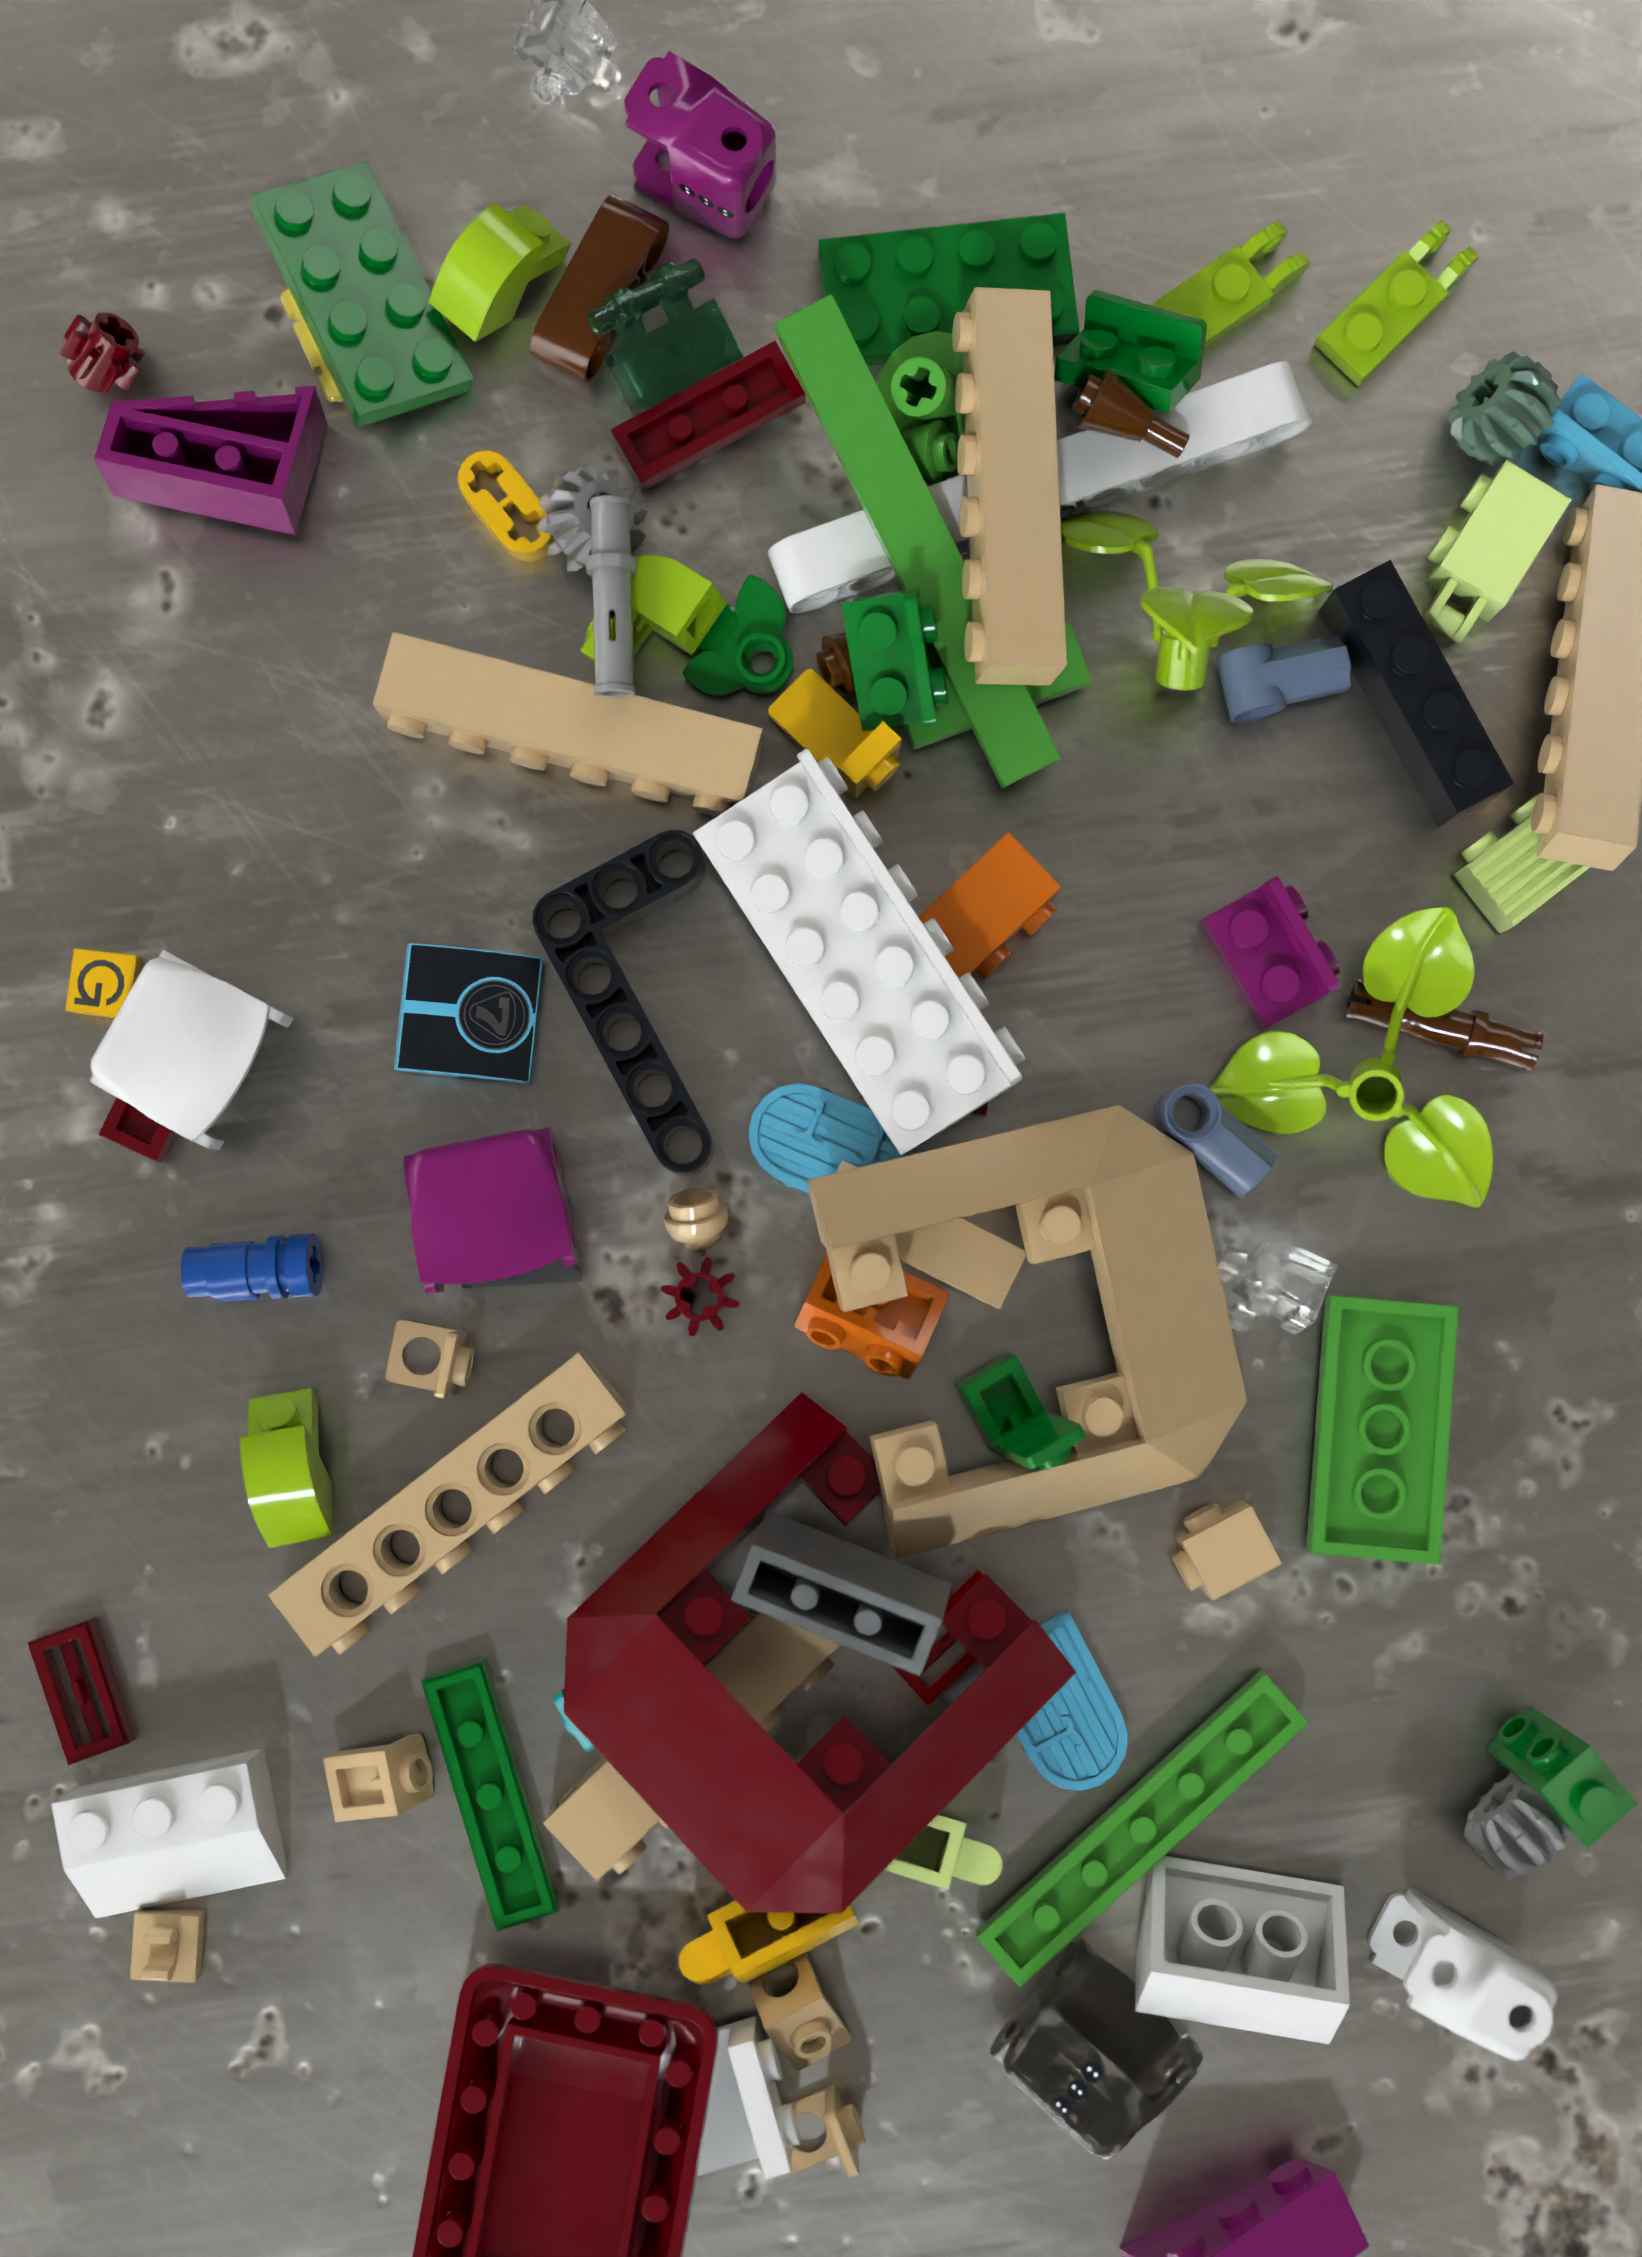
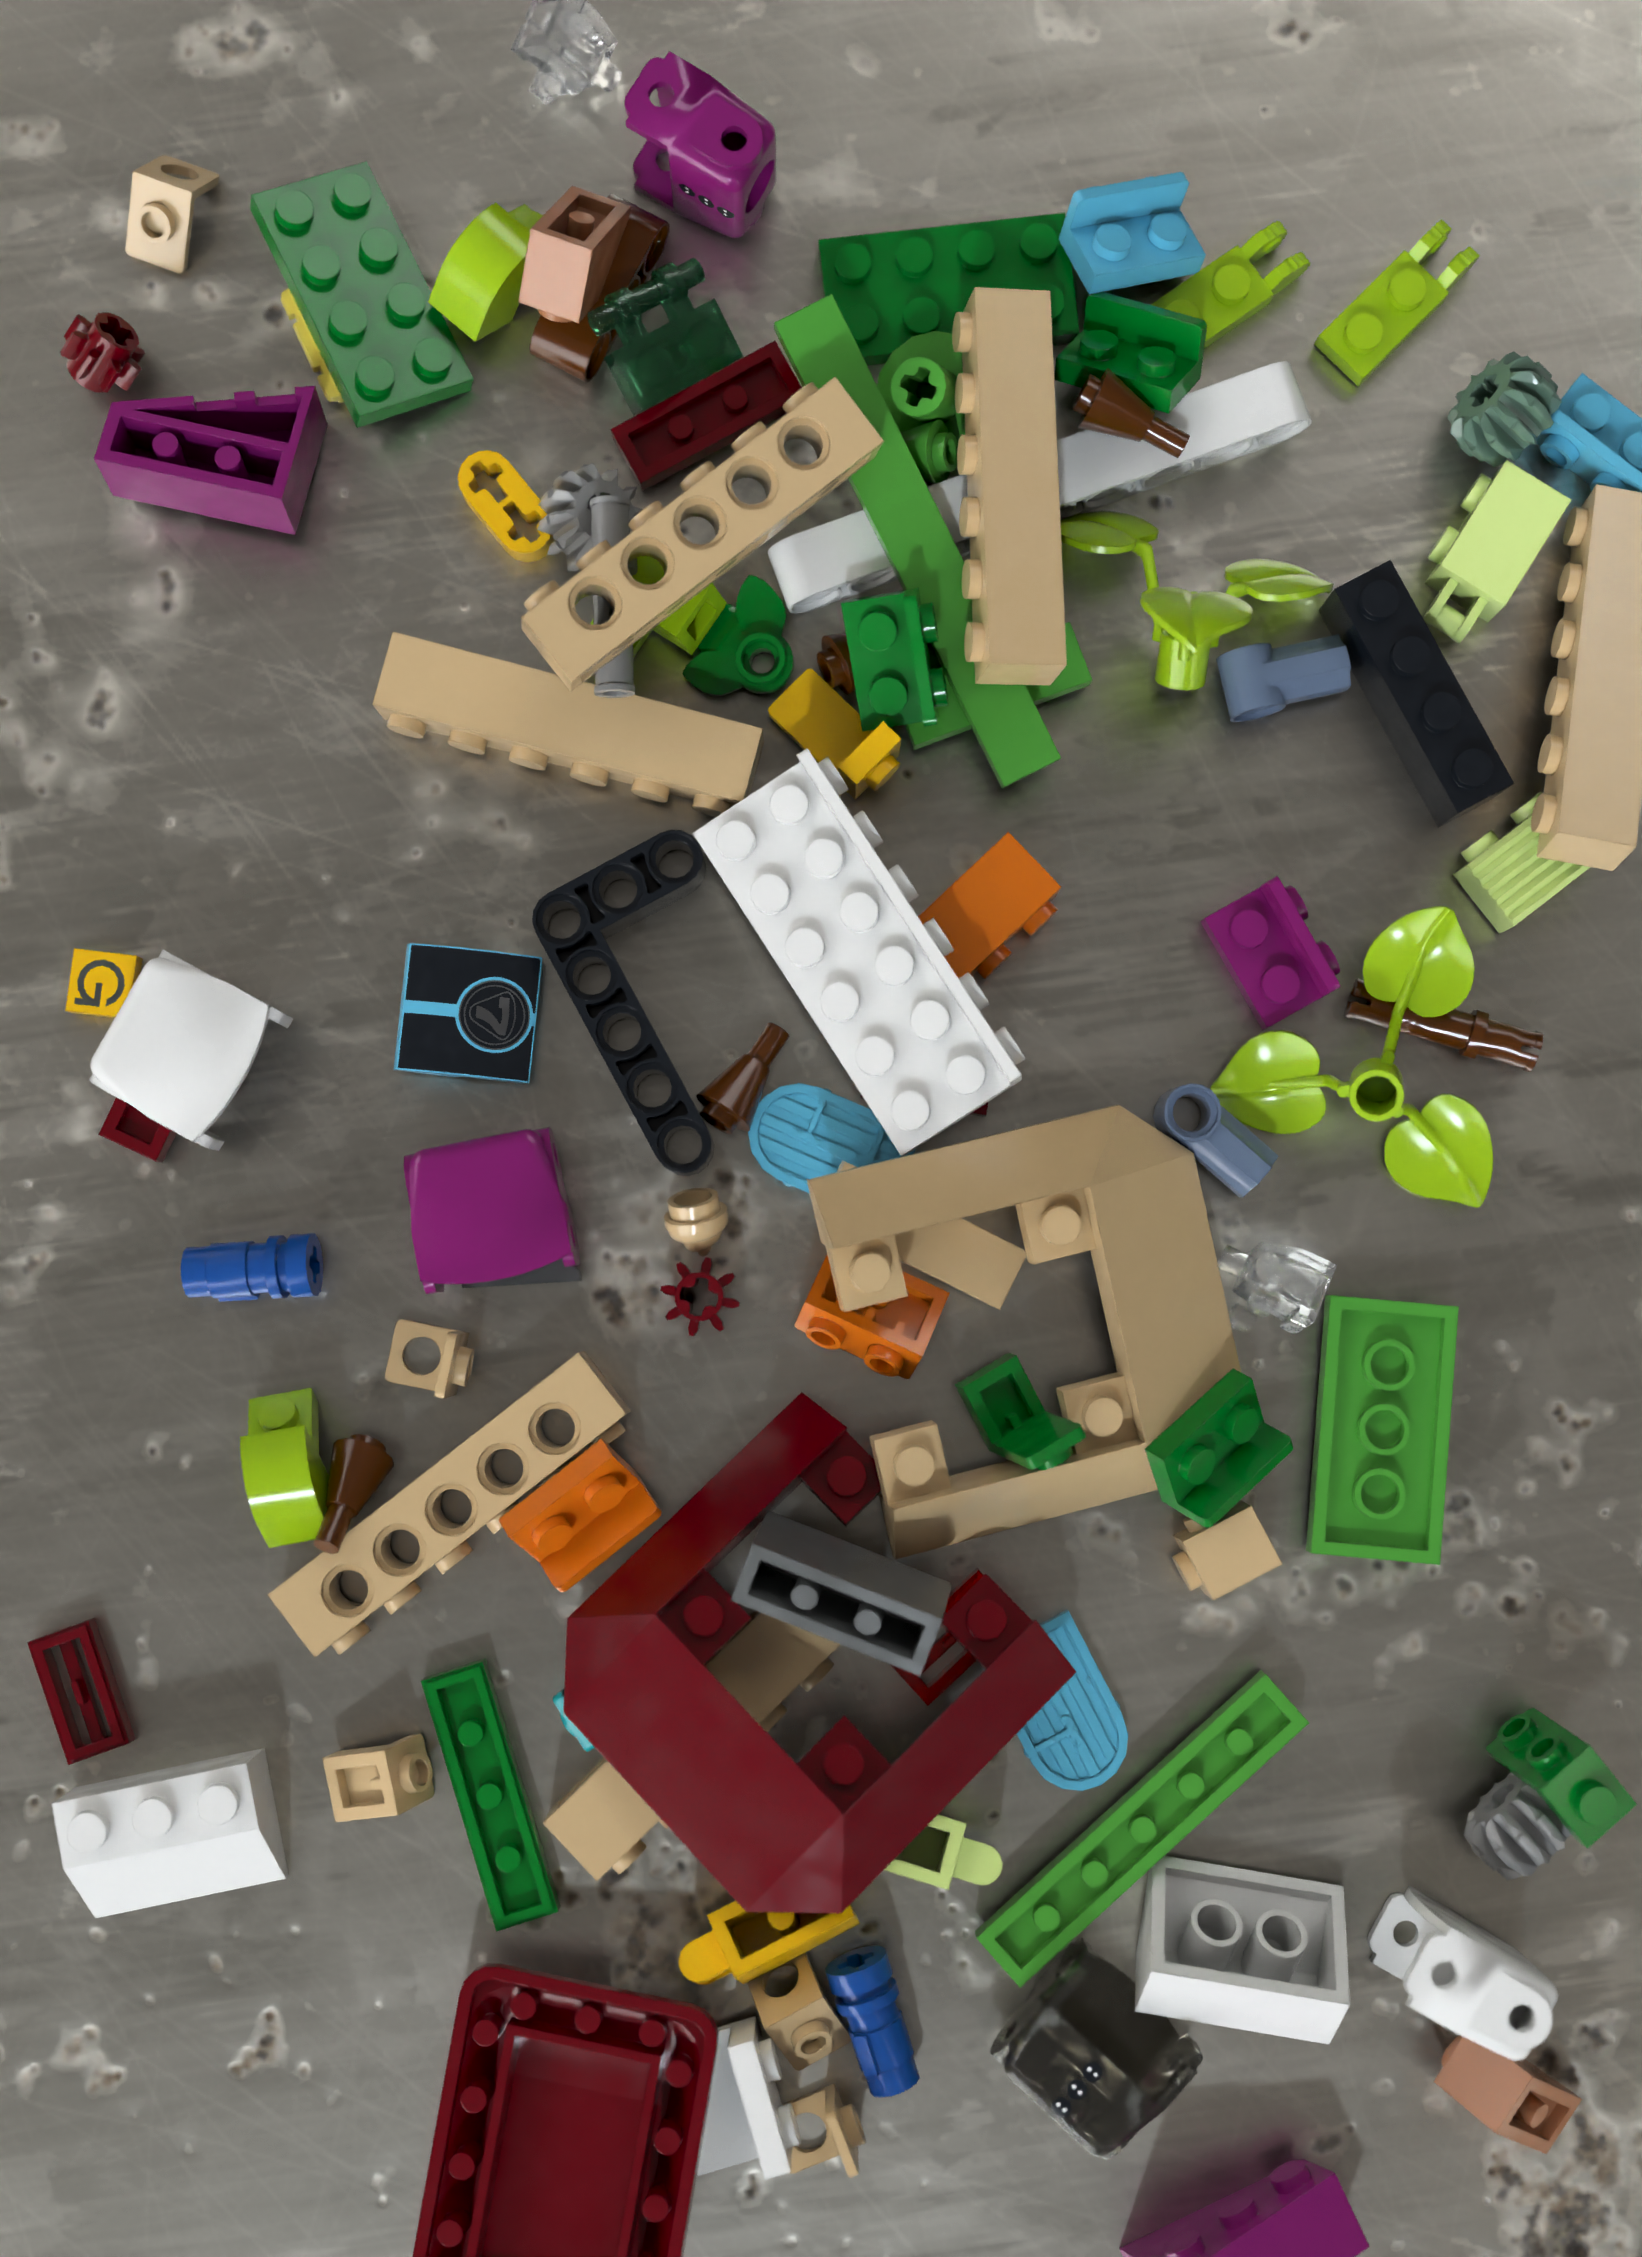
(163, 211): none -> tan bracket
(167, 1945): tan tile -> none
(355, 1474): none -> reddish brown cone
(572, 254): none -> nougat slope
(582, 1515): none -> orange bracket
(736, 1093): none -> reddish brown cone
(842, 444): none -> tan brick
(876, 2025): none -> blue axle
(1130, 233): none -> medium azure bracket
(1216, 1451): none -> green bracket
(1506, 2094): none -> nougat slope

